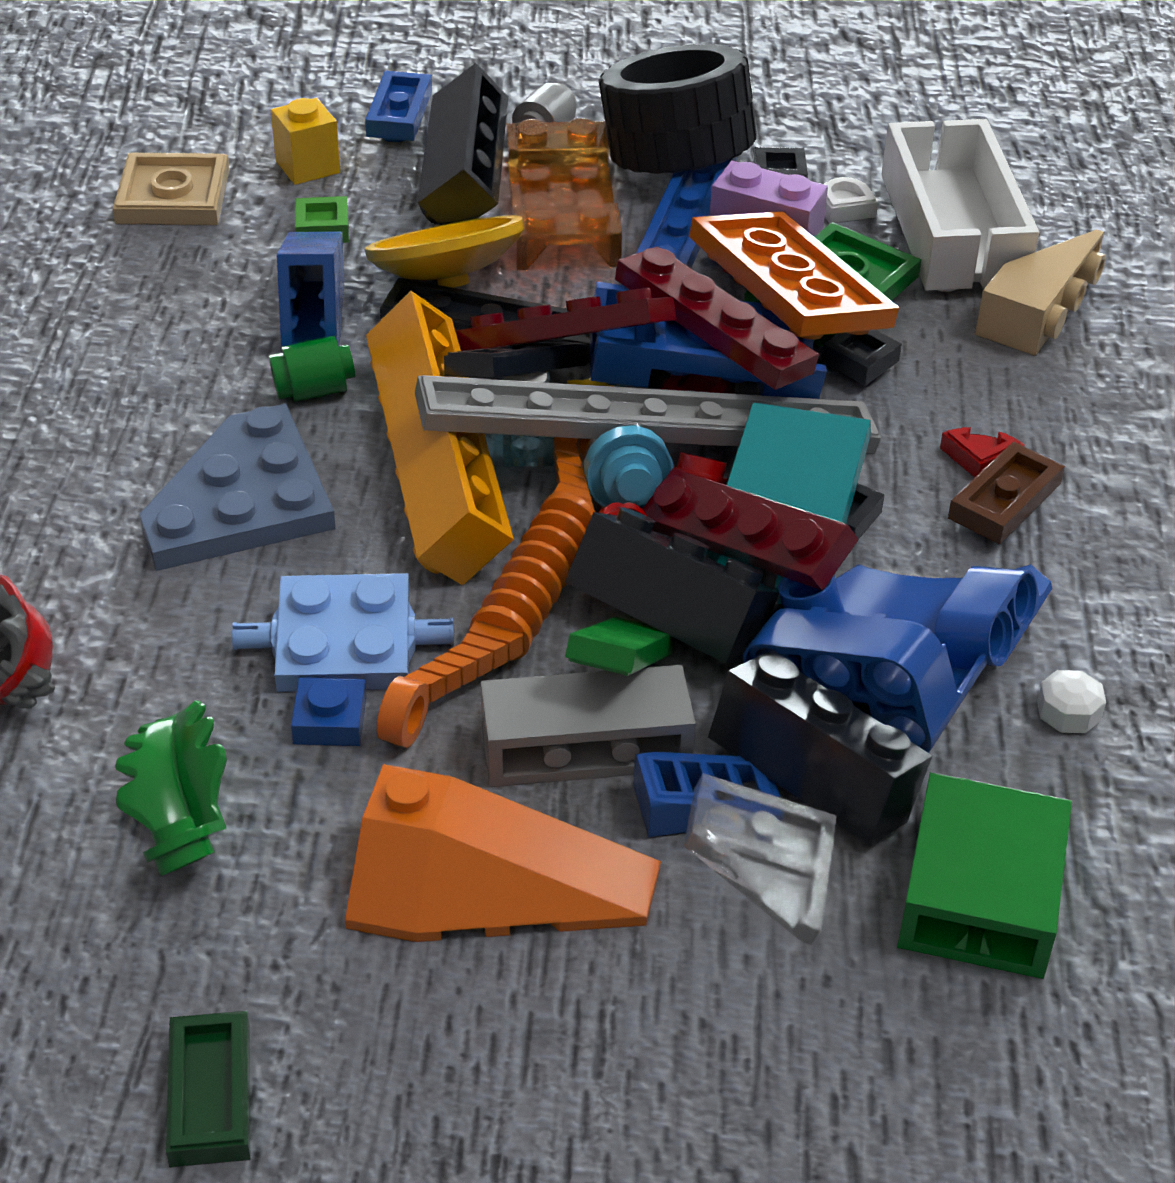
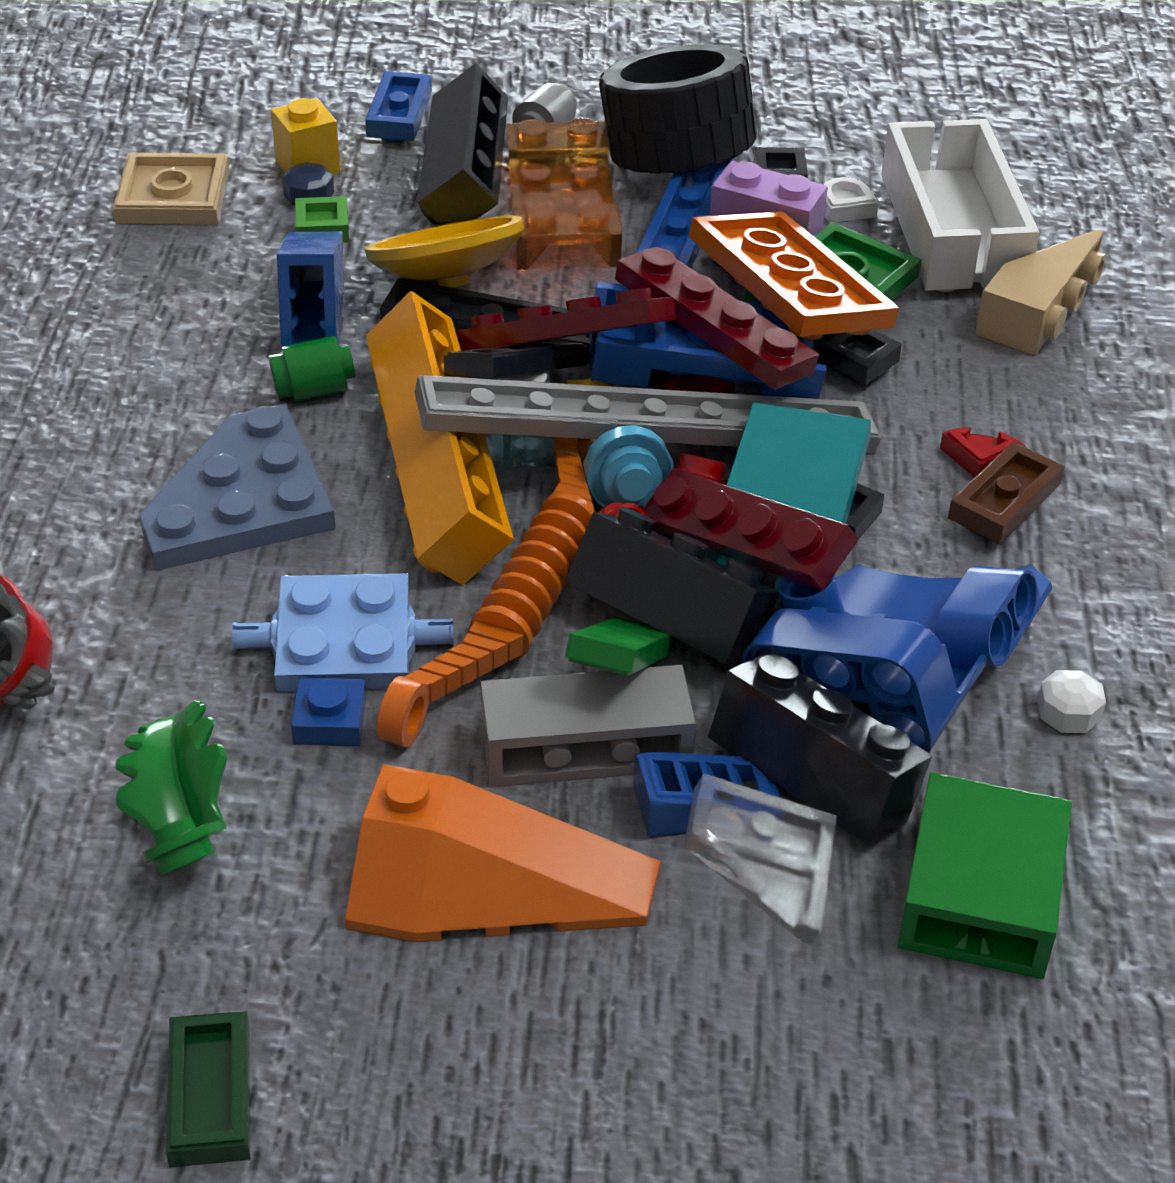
(307, 181): none -> dark blue tile

